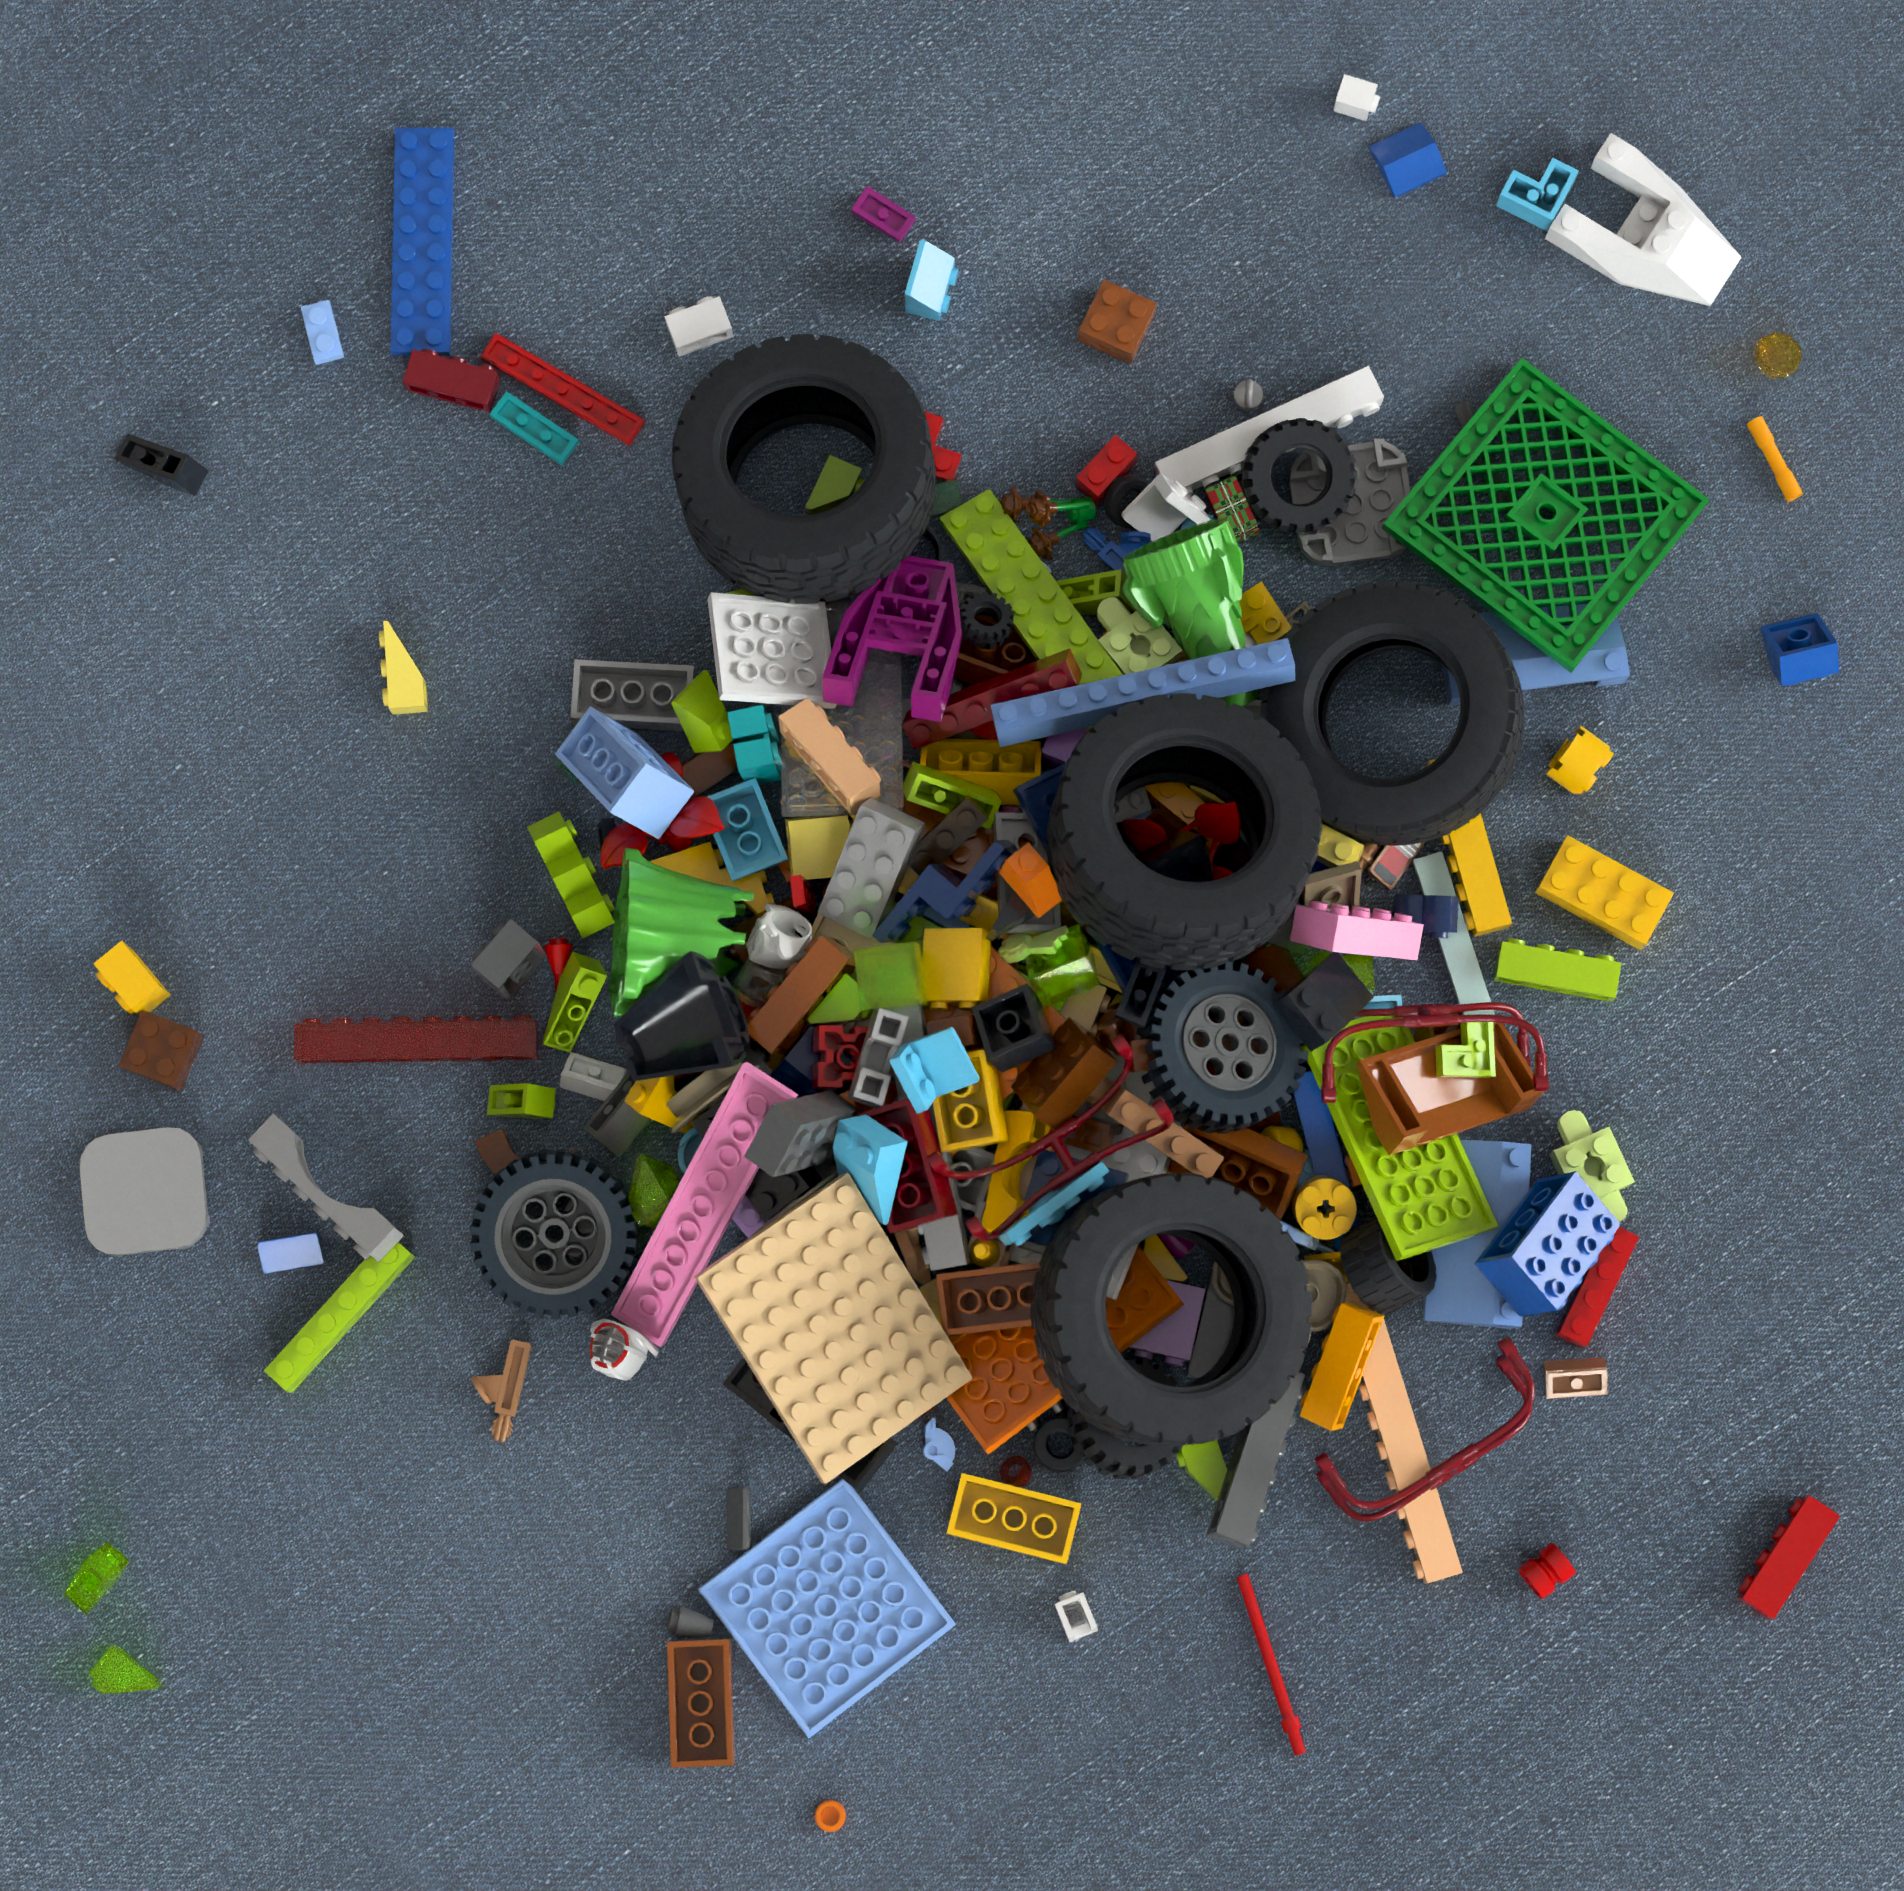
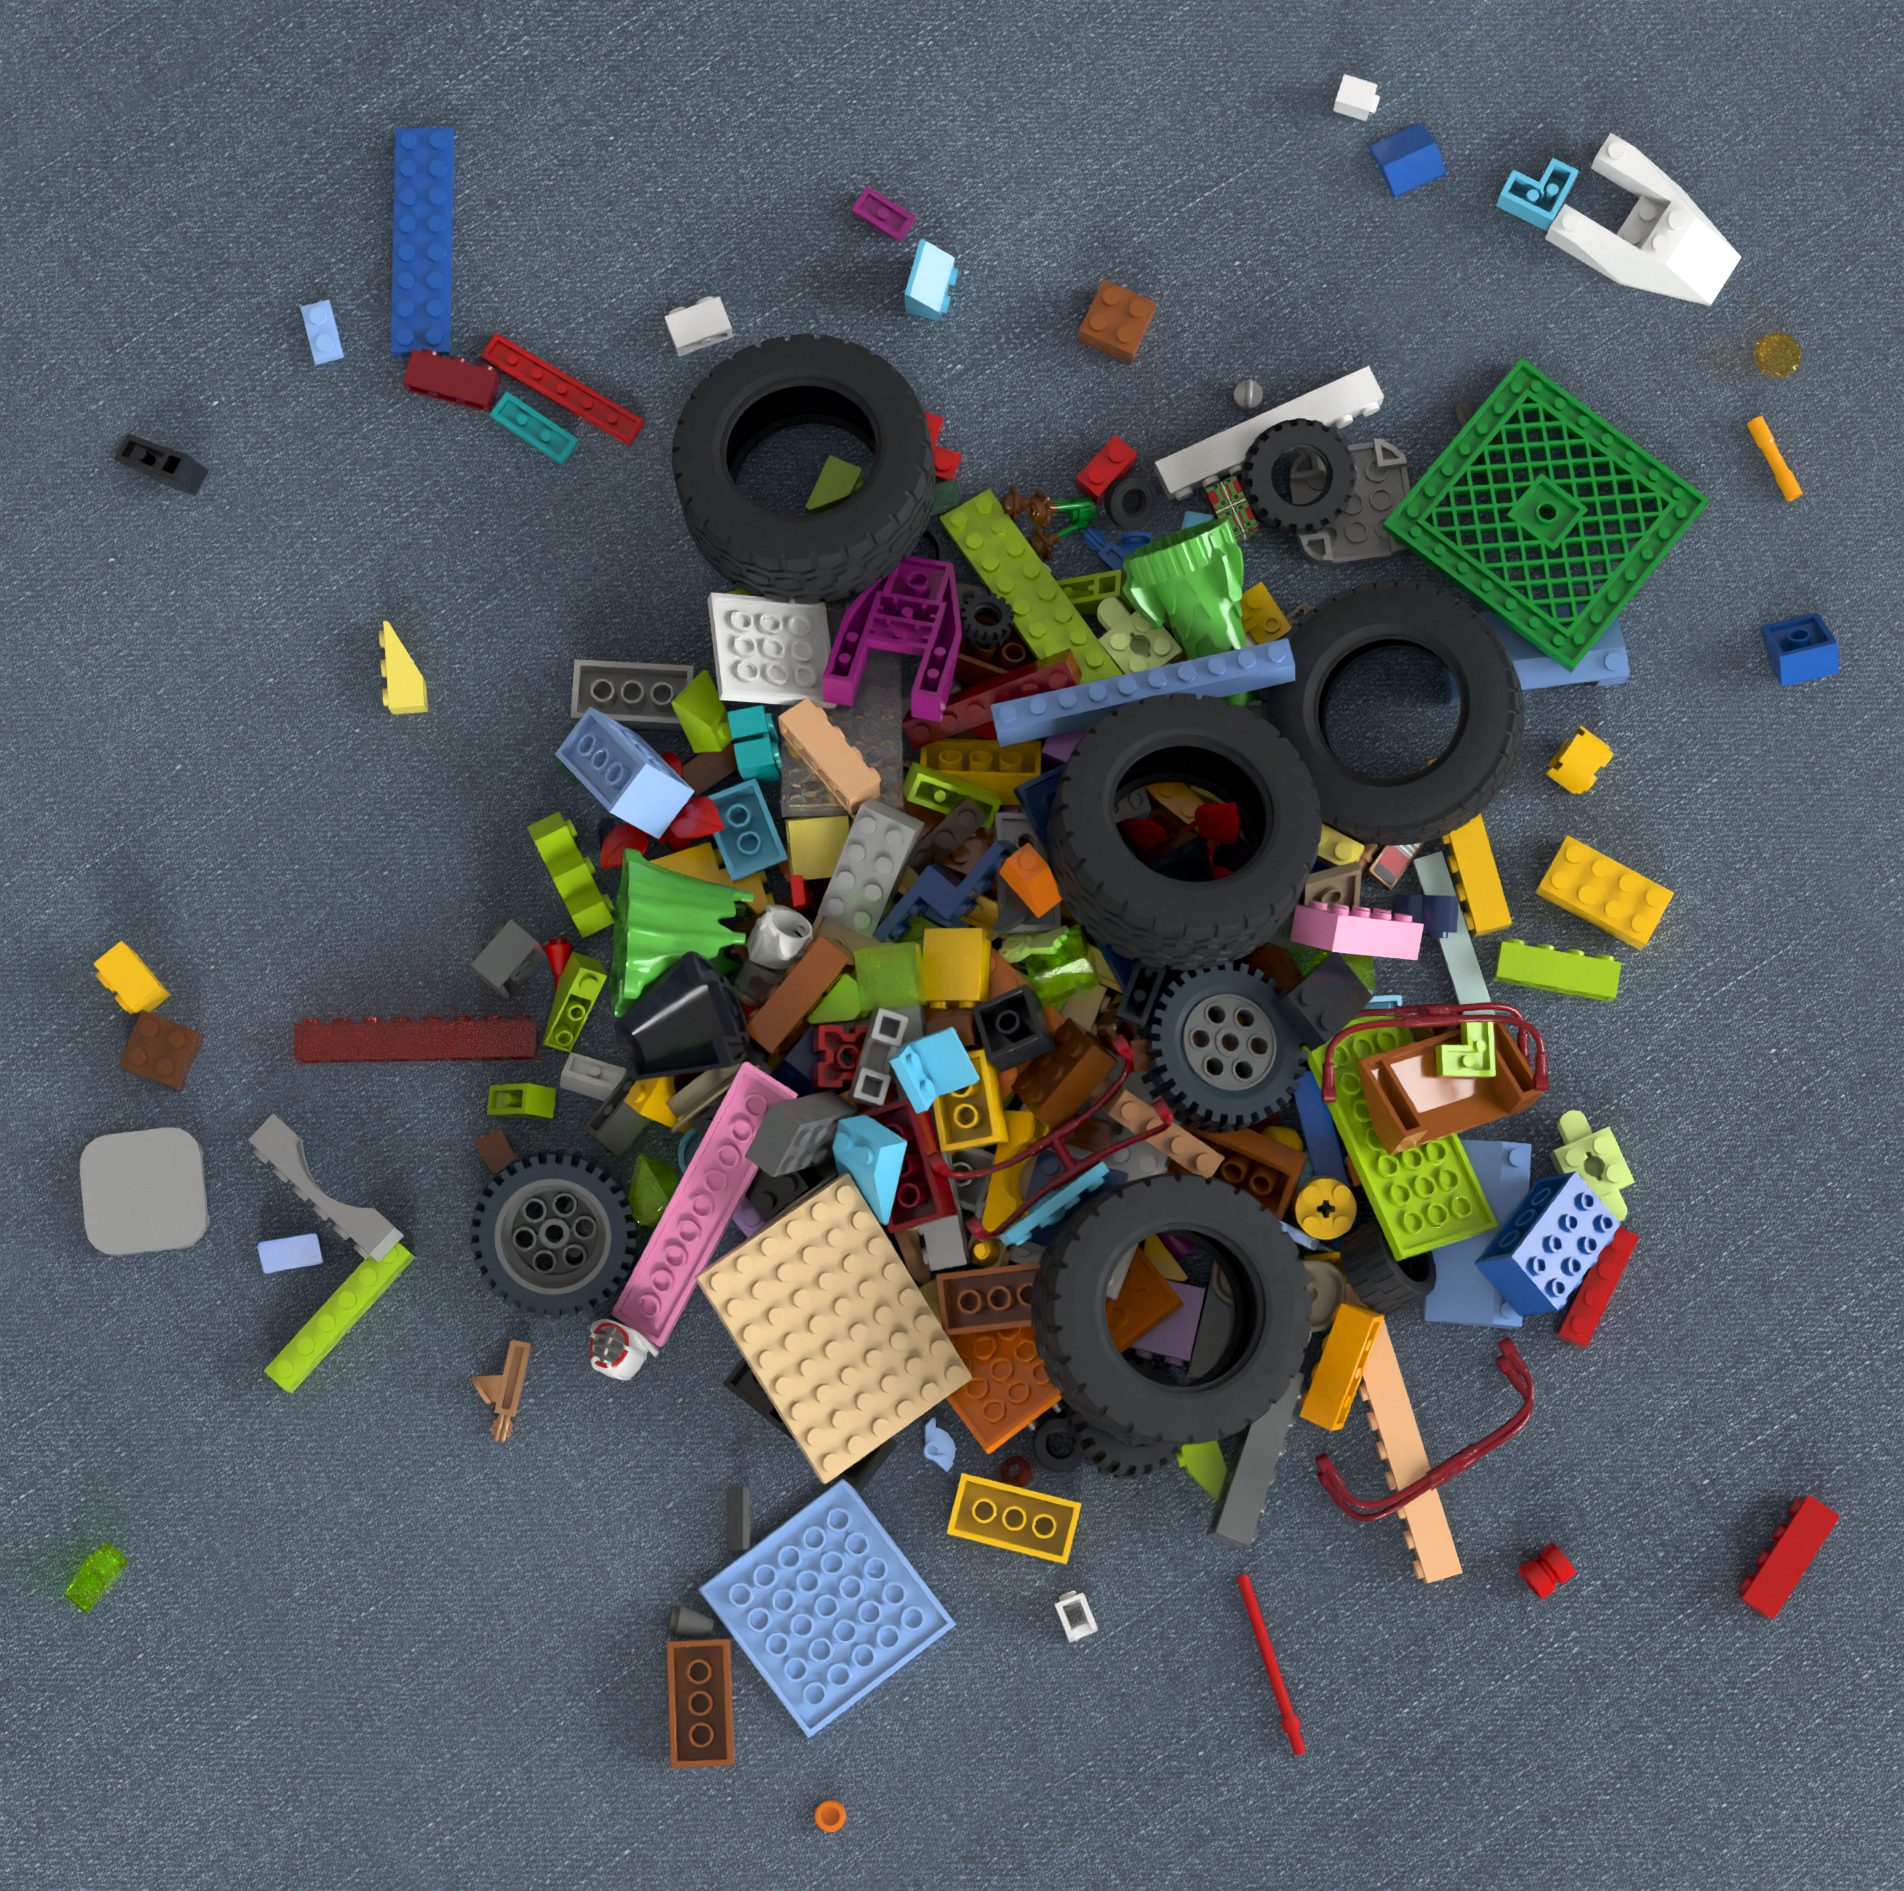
(121, 1673): clear neon green slope -> none
(1164, 508): white bracket -> none
(1575, 1377): medium nougat slope -> none

